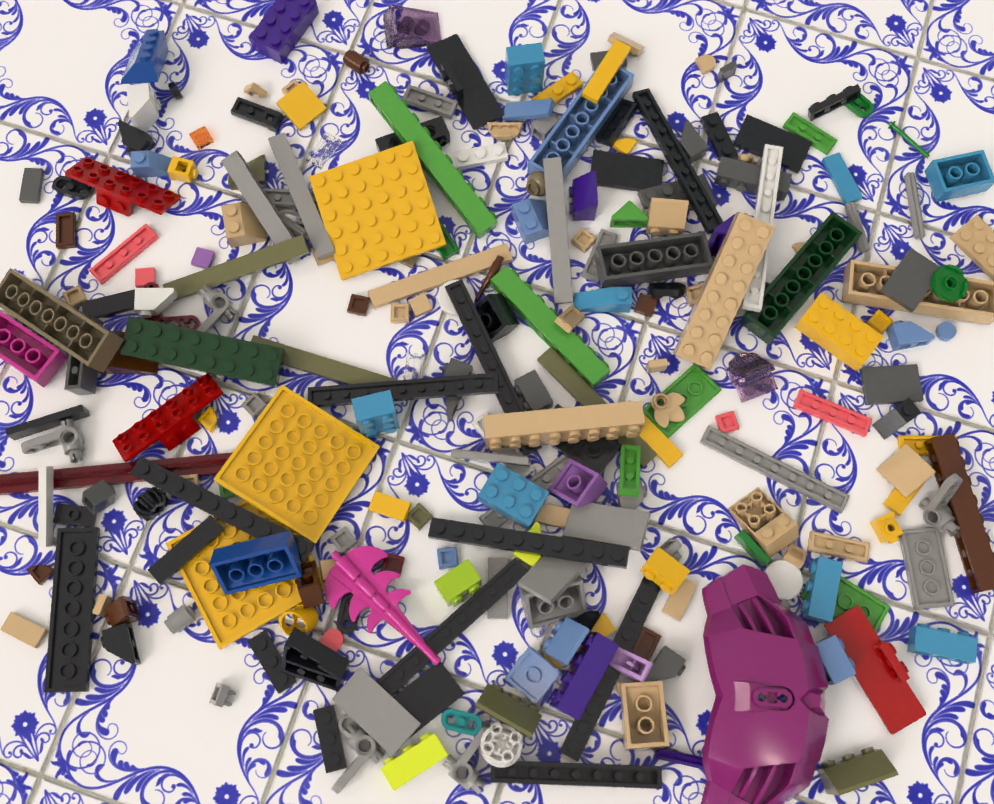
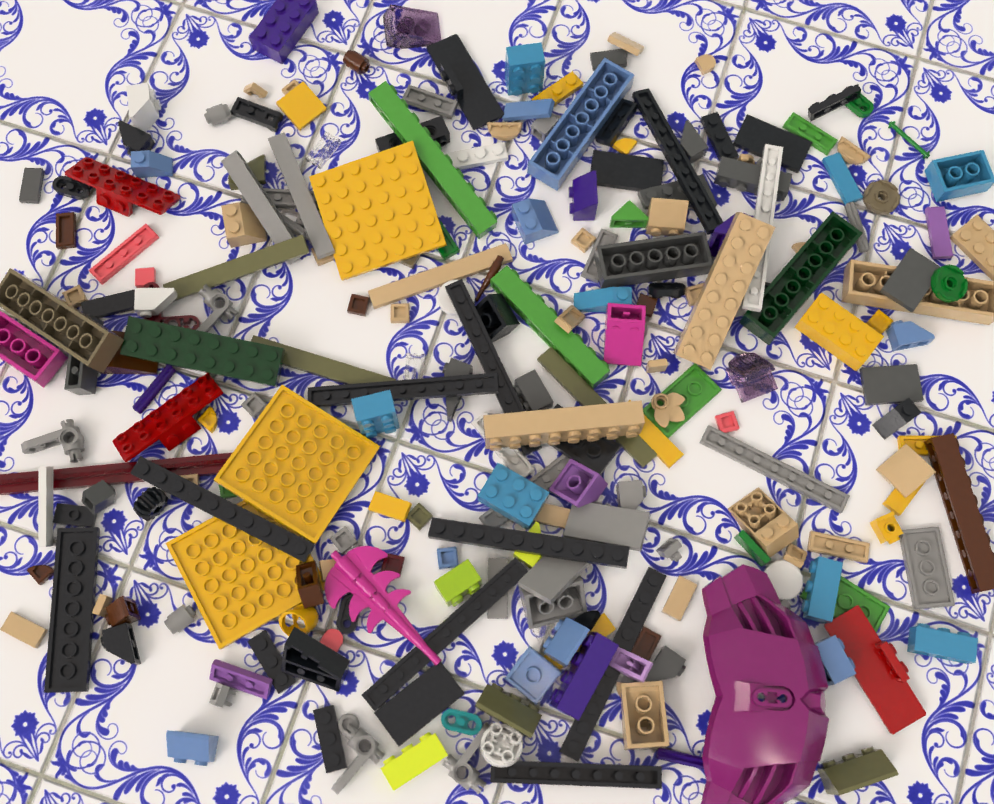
(46, 422): black tile -> none
(146, 58): blue slope -> none
(154, 388): none -> dark purple axle
(175, 90): black tile -> none
(182, 169): yellow brick -> none
(186, 550): black tile -> none
(191, 746): none -> medium blue slope
(201, 138): clear orange tile -> none
(202, 258): medium lavender tile -> none
(217, 114): none -> light grey brick
(240, 679): none -> medium lavender plate
(256, 562): blue slope -> none
(376, 711): light grey tile -> none
(420, 305): tan tile -> none
(490, 457): light grey tile -> none
(536, 184): dark tan piece -> none
(558, 230): light grey tile -> none
(606, 71): yellow tile -> none
(624, 334): none -> dark pink slope
(629, 470): bright green plate -> none
(664, 571): yellow brick -> none
(727, 71): dark grey tile -> none
(832, 413): coral tile -> none
(851, 153): none -> tan plate
(884, 190): none -> dark tan plate
(914, 205): light grey axle -> none
(937, 512): light grey piece -> none
(938, 233): none -> medium lavender tile
(945, 331): medium blue tile -> none

